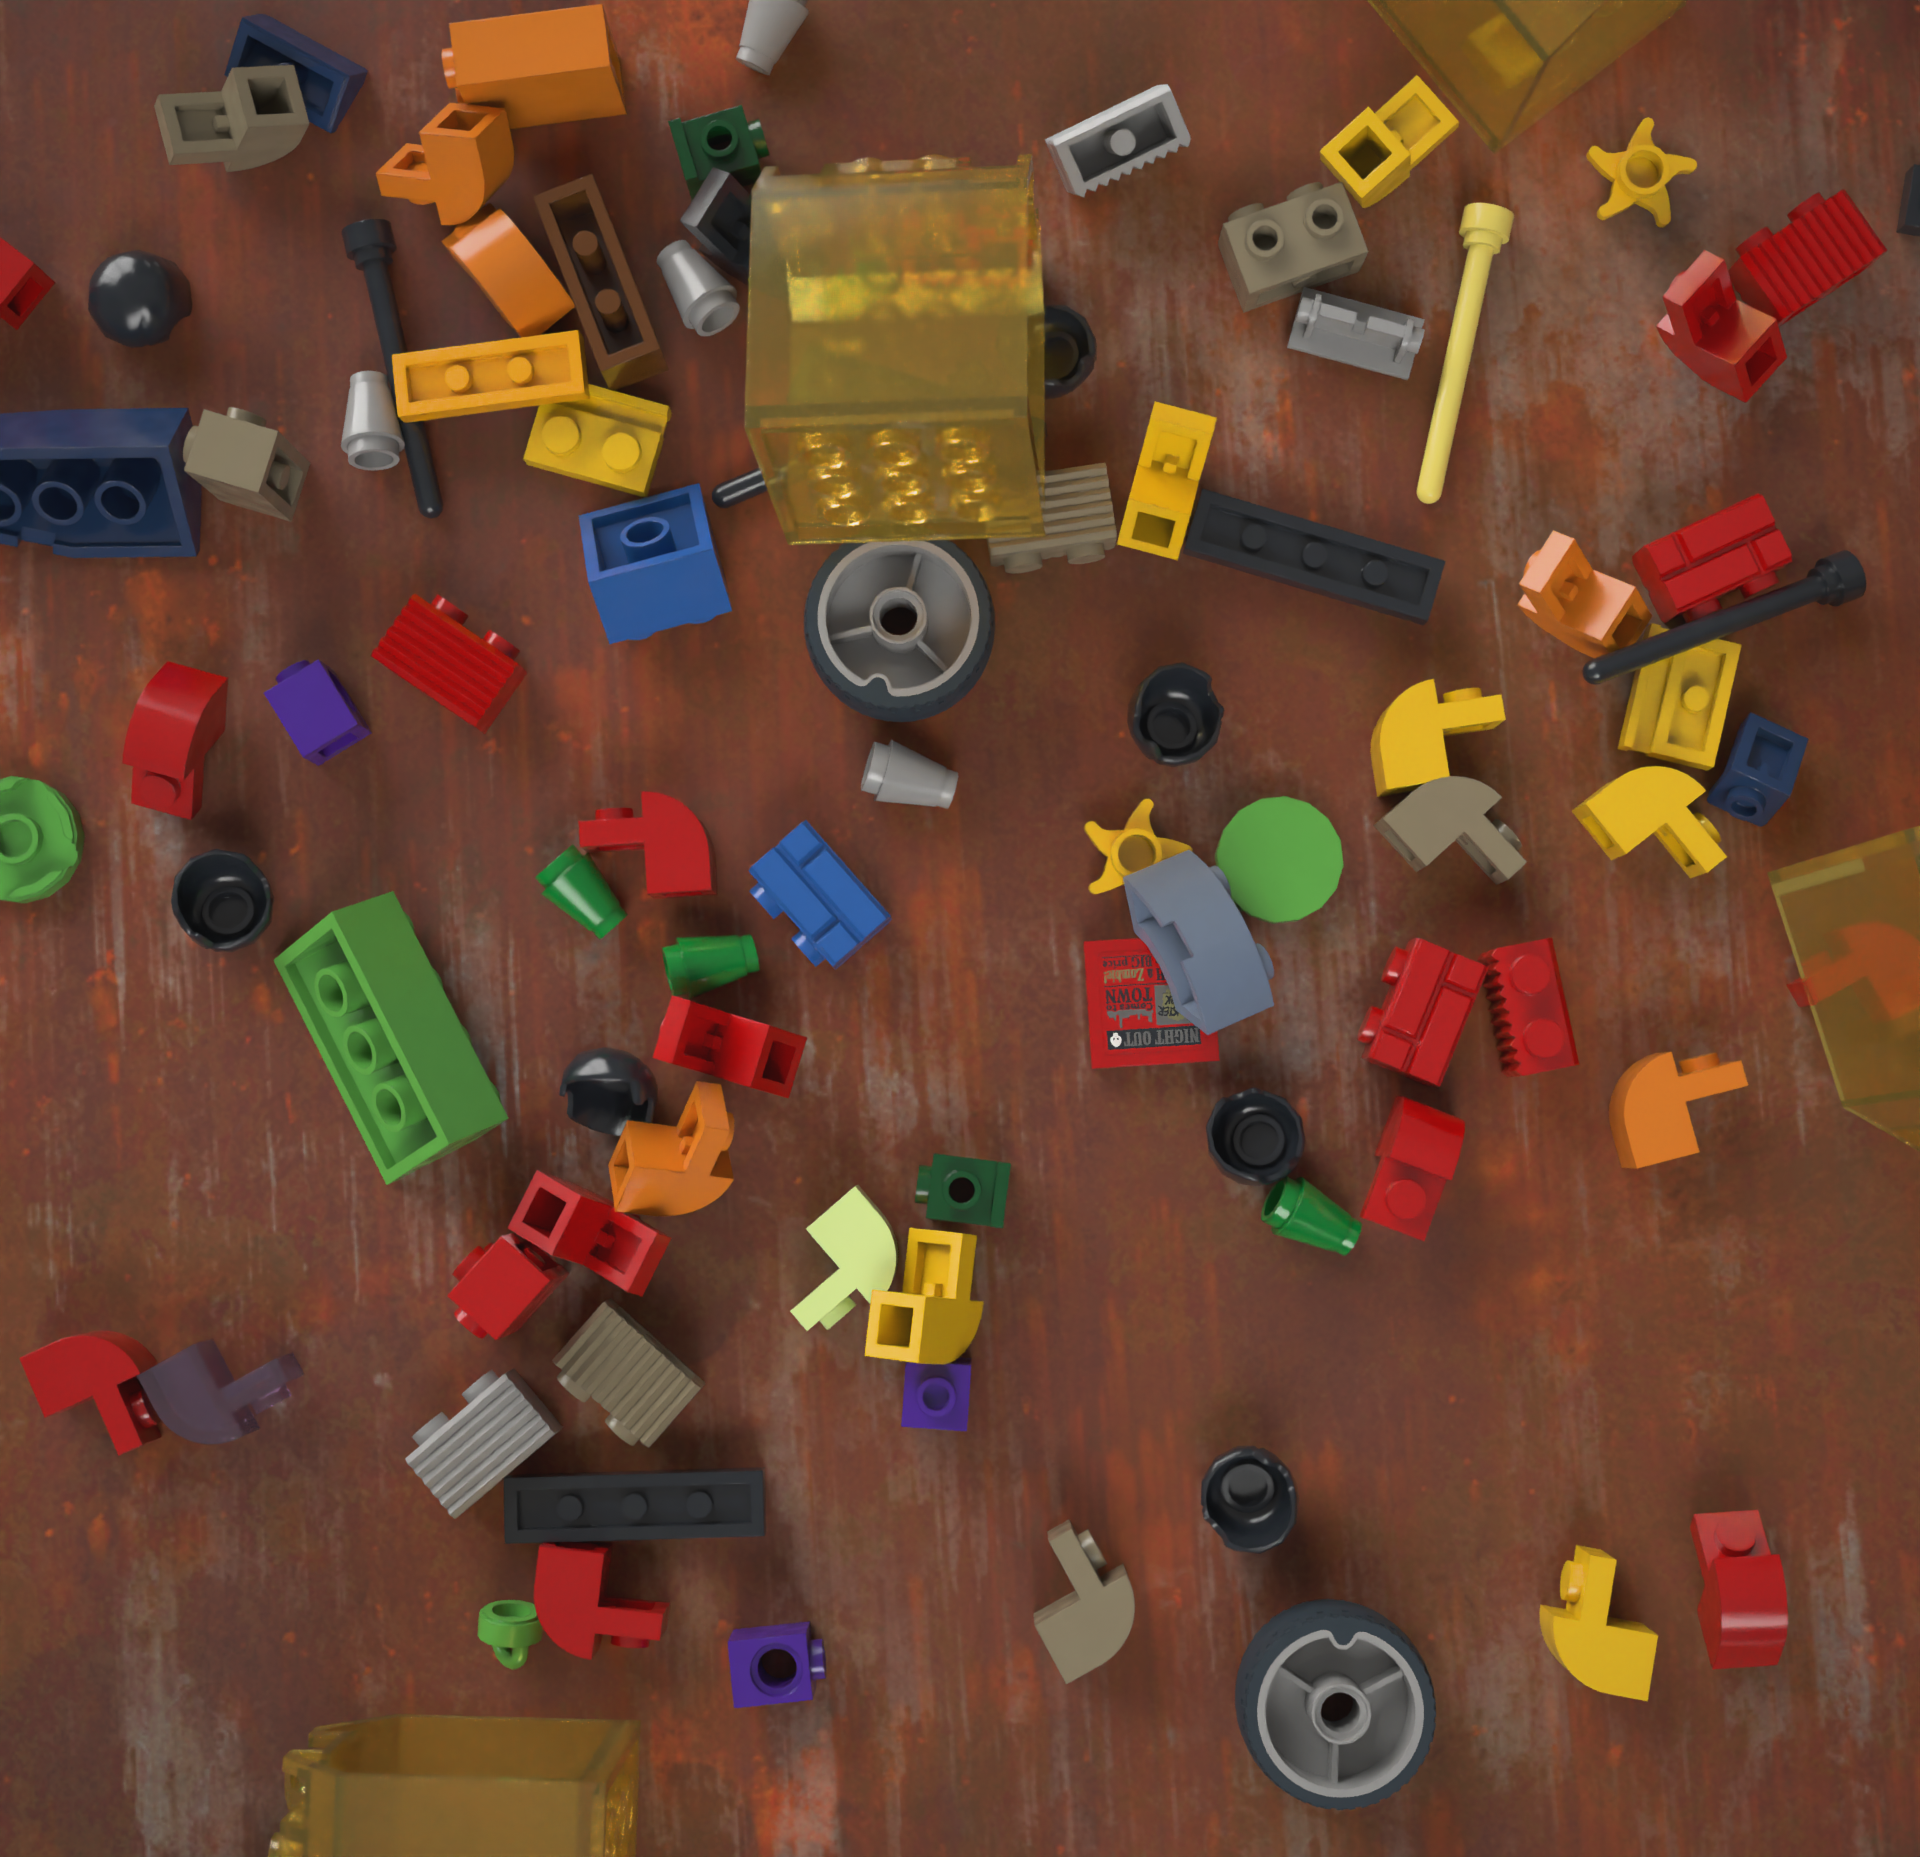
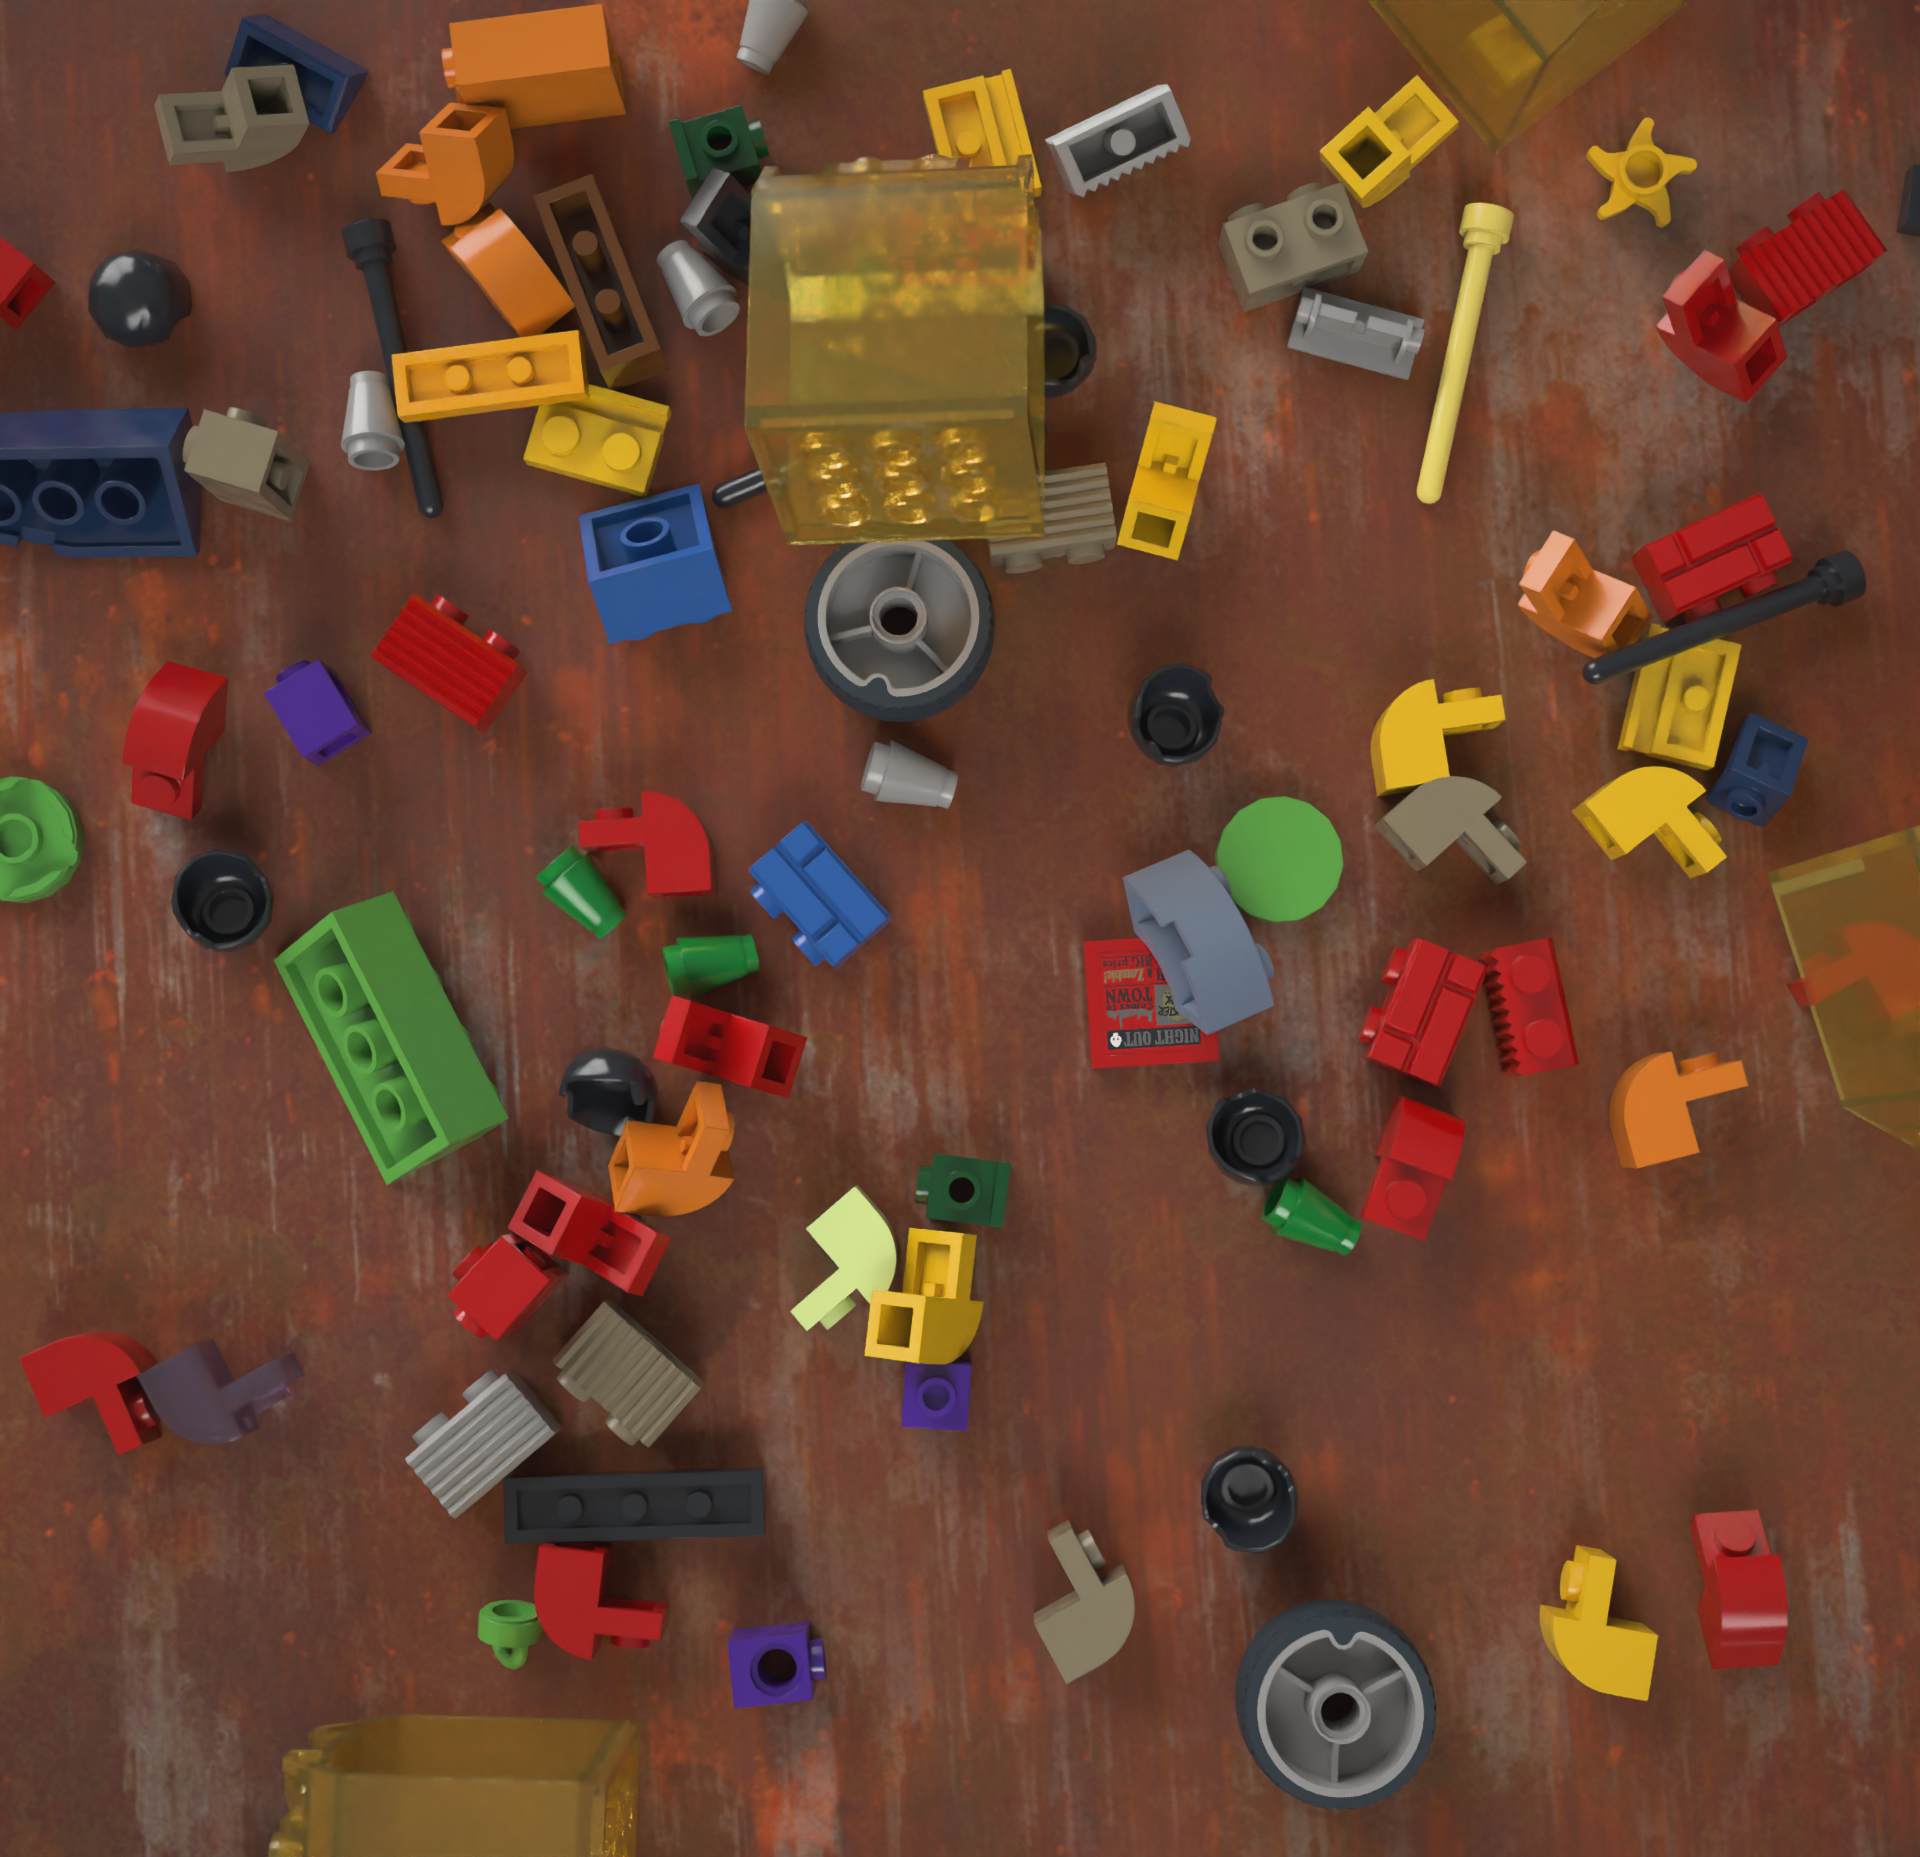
(980, 122): none -> yellow plate
(1130, 848): yellow animal -> none
(1314, 557): black plate -> none

